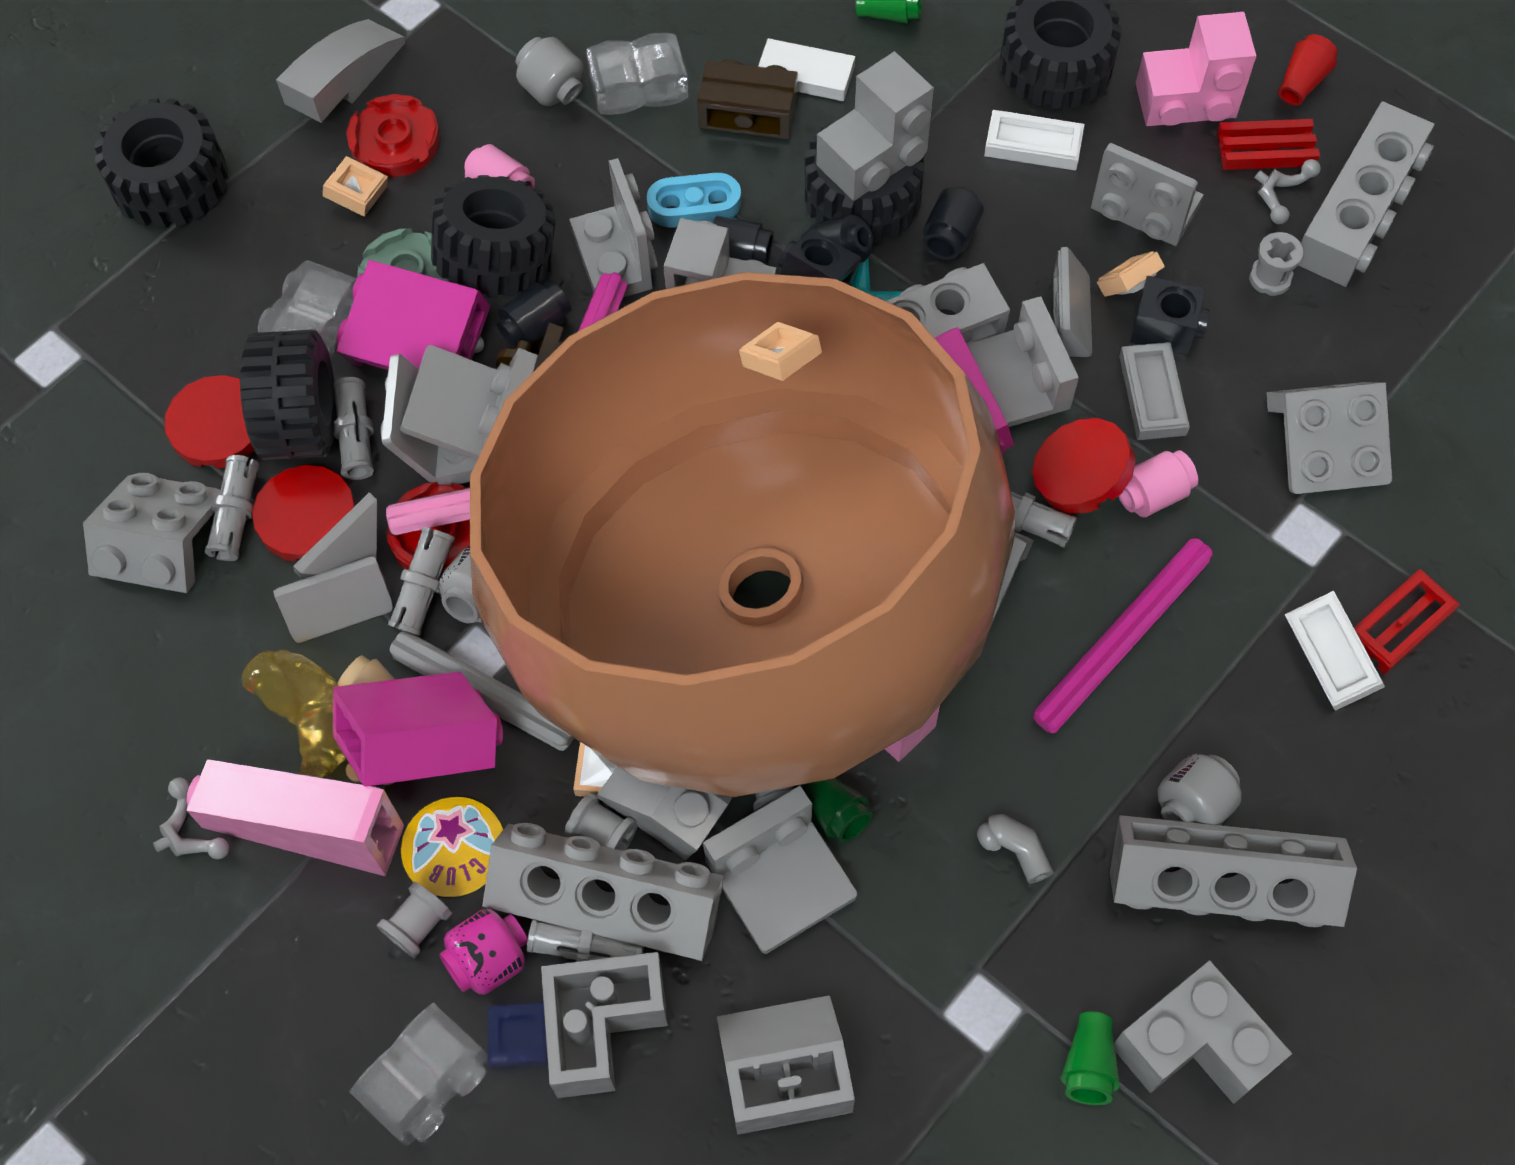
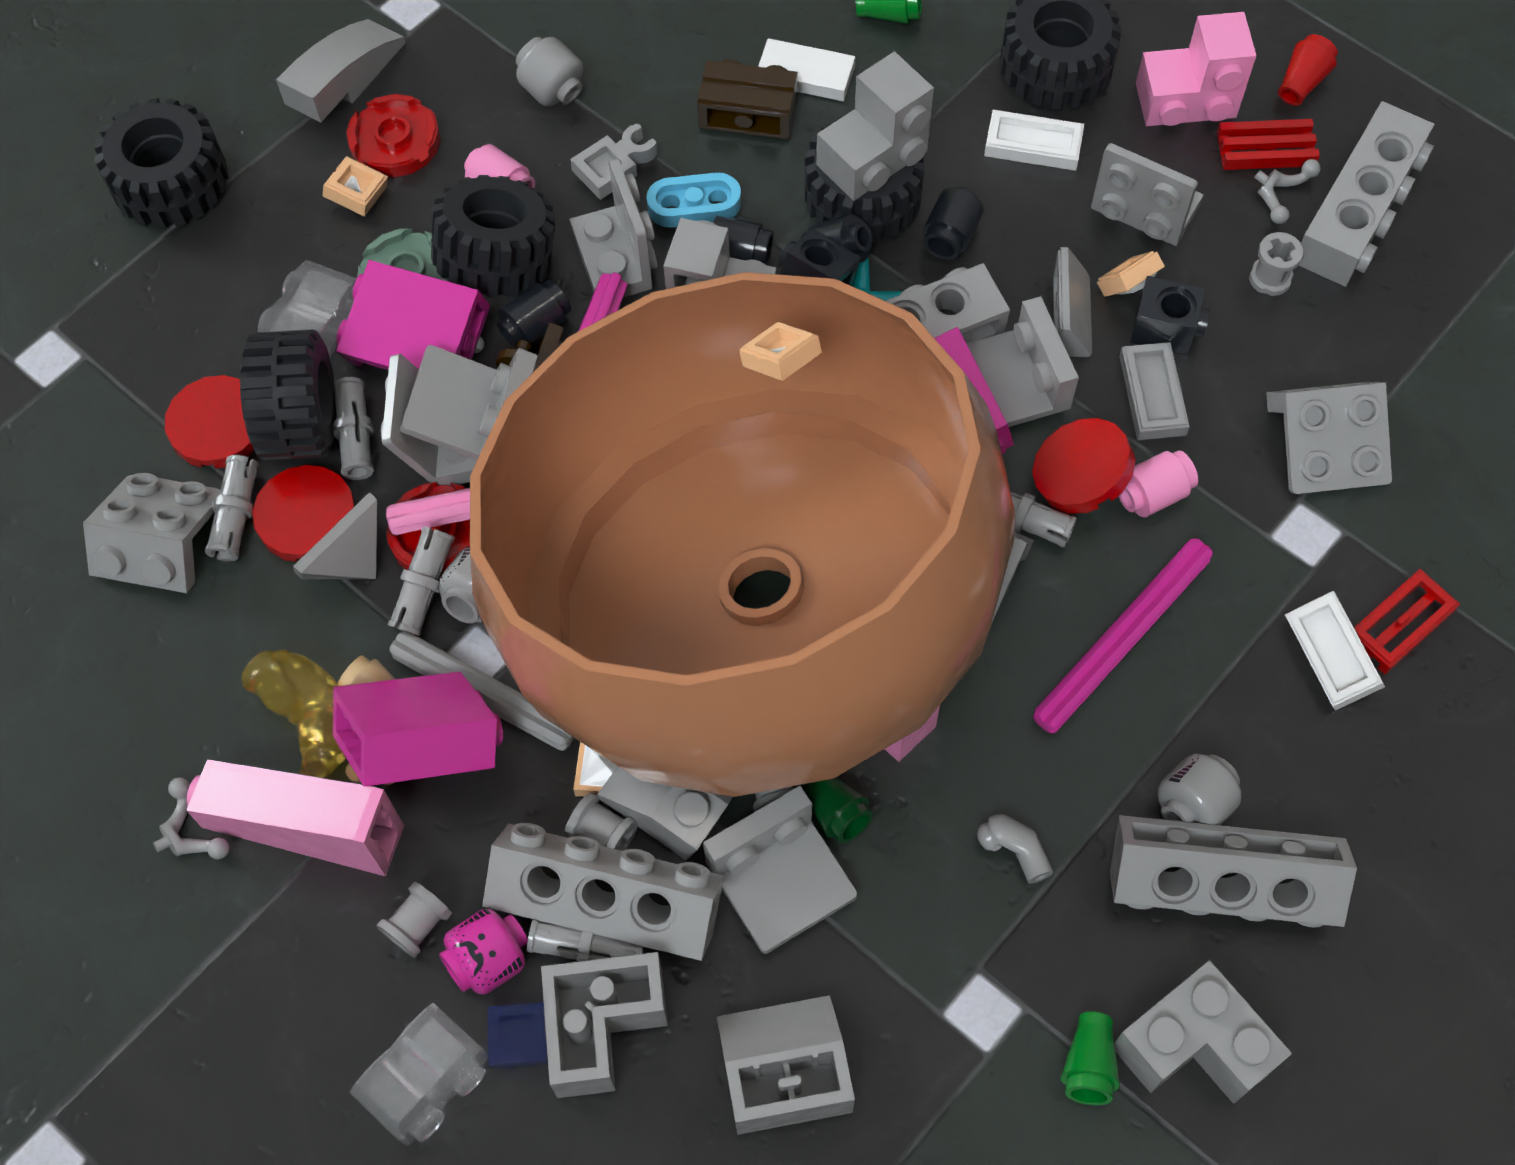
(334, 599): light grey slope -> none
(450, 846): sticker -> none
(593, 163): none -> light grey plate
(637, 73): clear brick -> none

